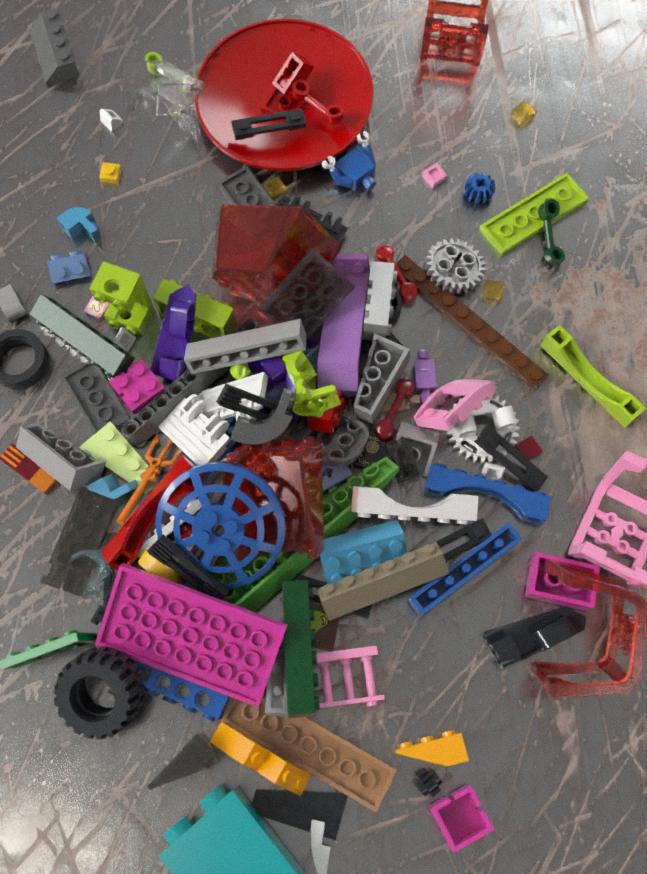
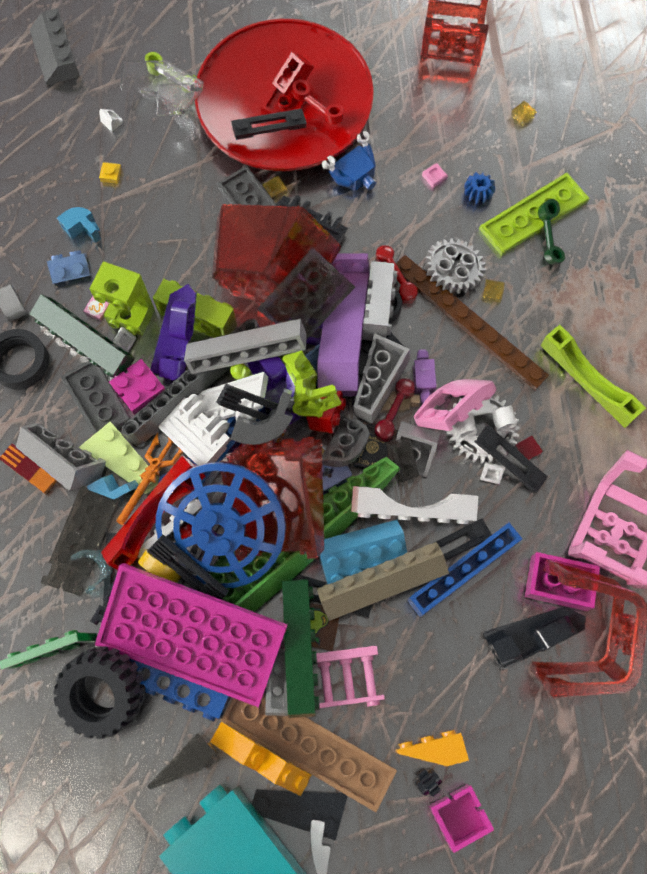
(527, 504): blue arch -> none

